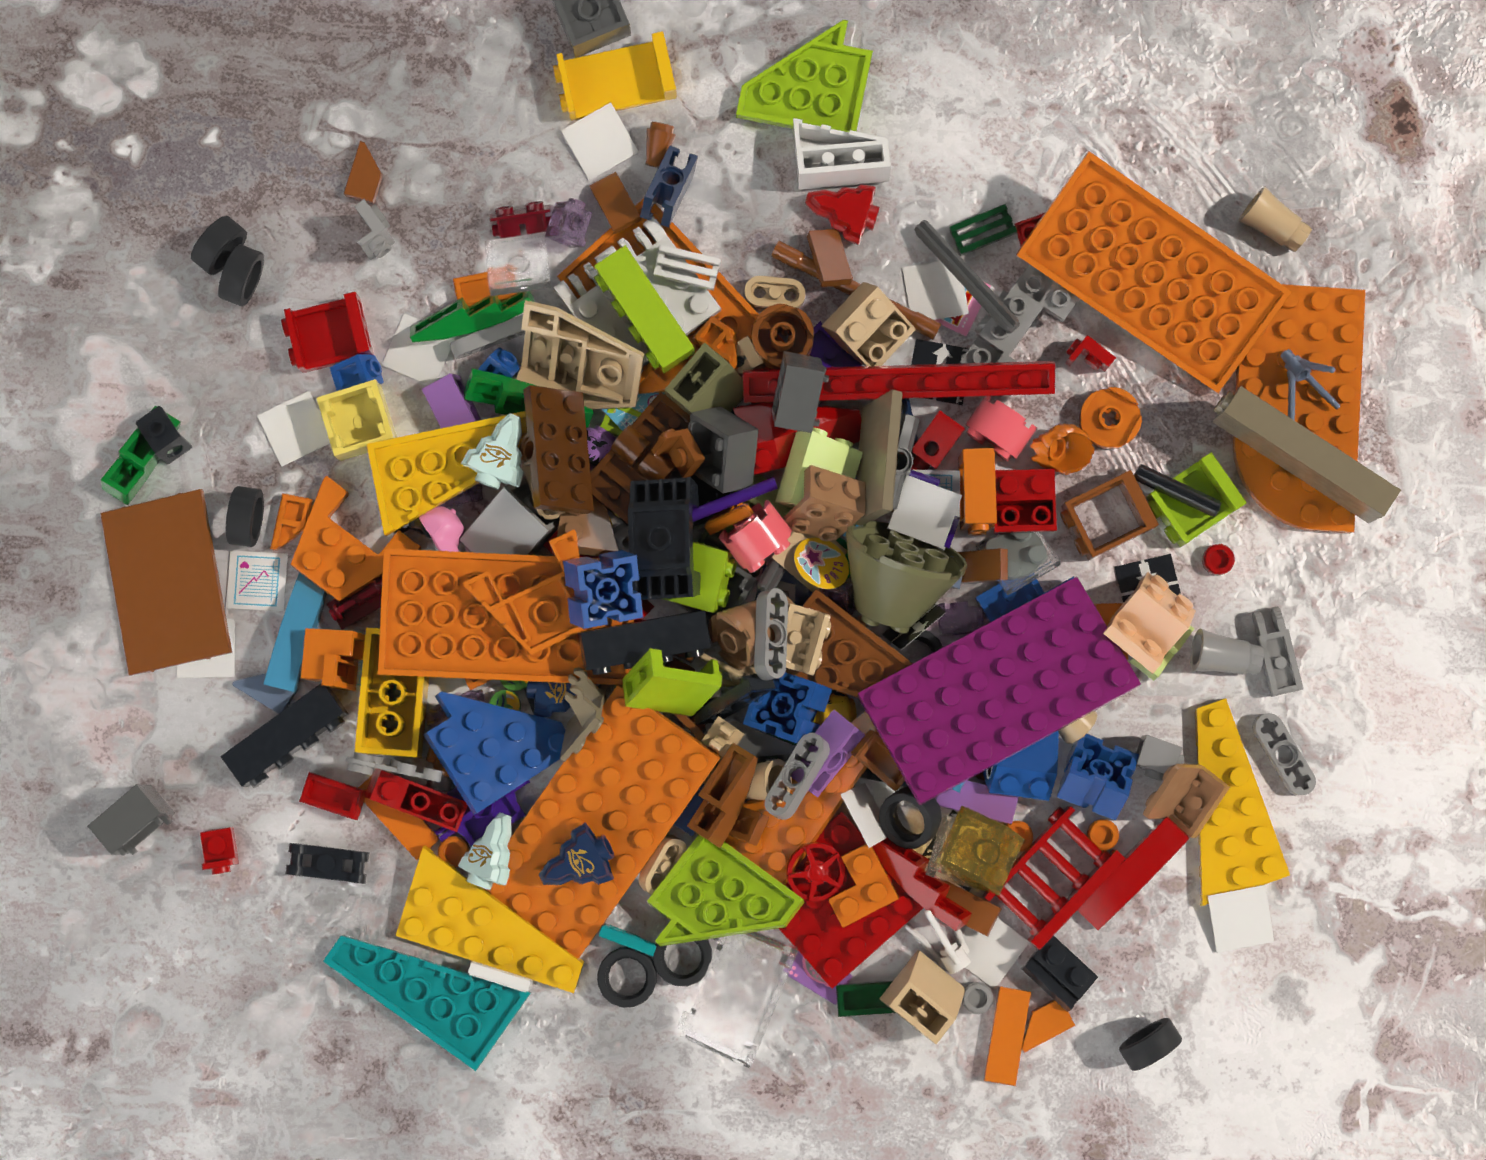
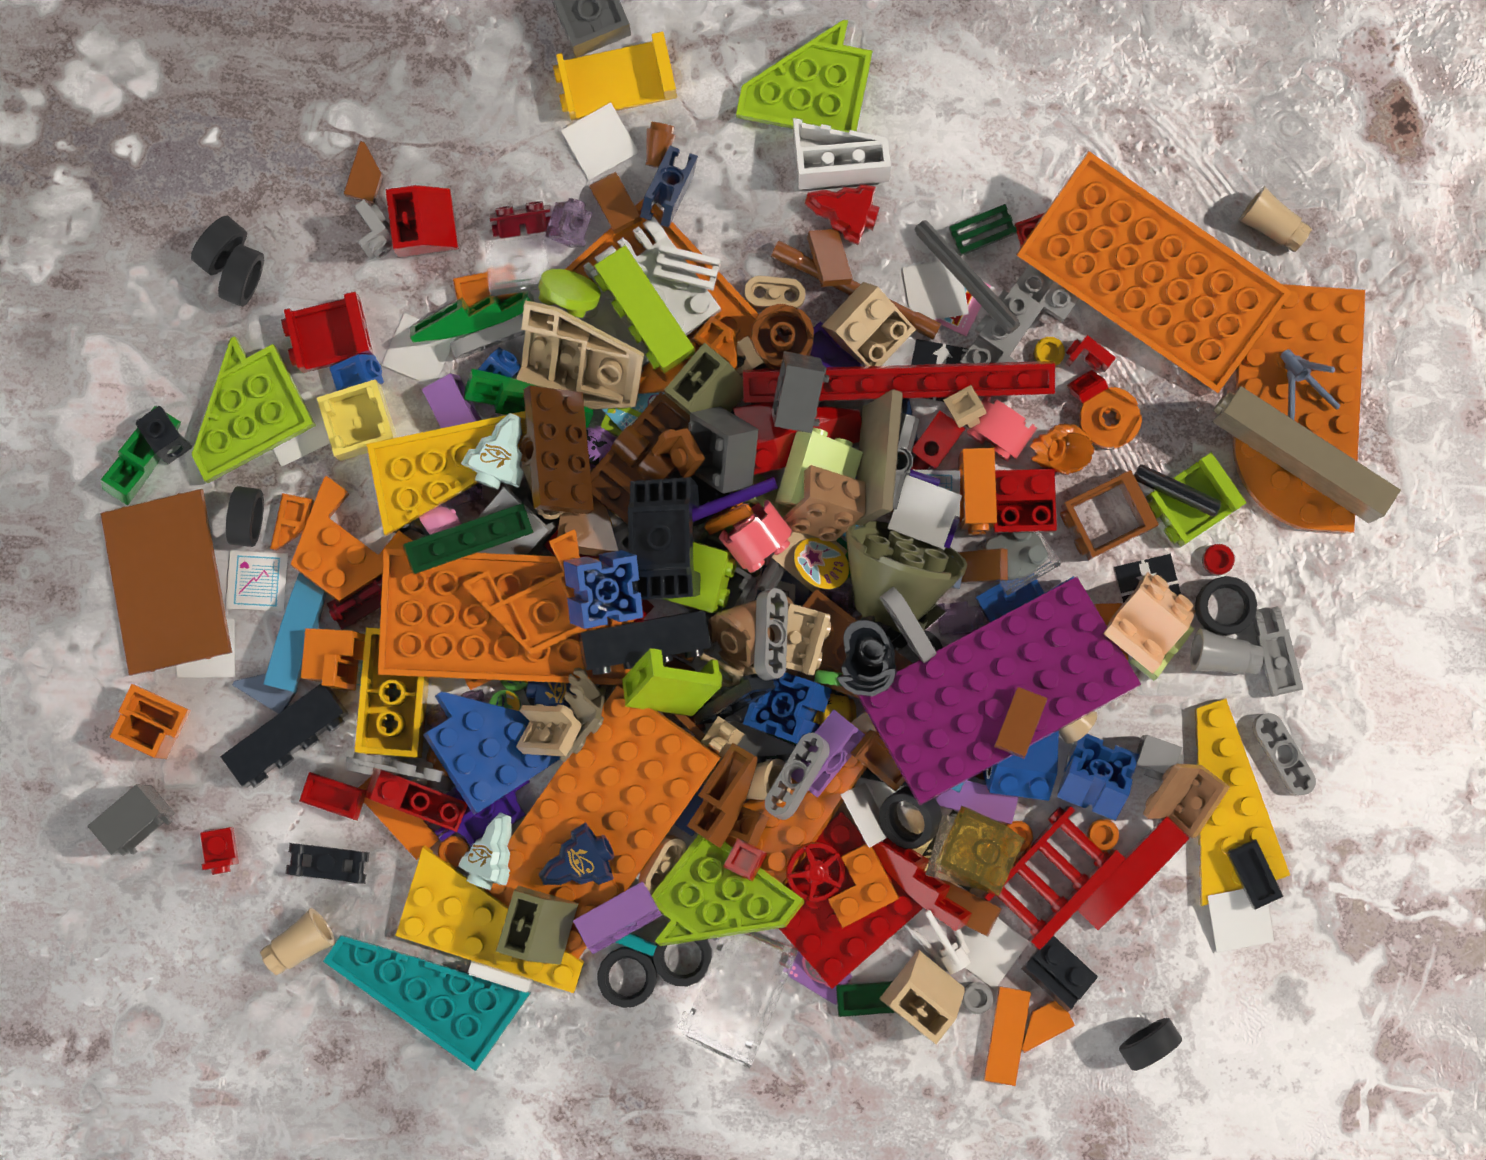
(149, 722): none -> orange plate
(249, 411): none -> lime wing
(298, 943): none -> tan plant
(421, 220): none -> red slope
(468, 538): none -> dark green plate
(537, 926): none -> olive slope
(549, 730): none -> tan bracket
(568, 291): none -> lime tile
(617, 918): none -> medium lavender piece
(745, 860): none -> red tile
(827, 677): none -> bright green tile
(869, 658): none -> black helmet
(908, 625): none -> light grey beam
(965, 407): none -> tan tile
(1020, 722): none -> dark orange tile
(1049, 350): none -> yellow tile
(1087, 386): none -> red tile
(1244, 591): none -> black tyre
(1254, 874): none -> black tile

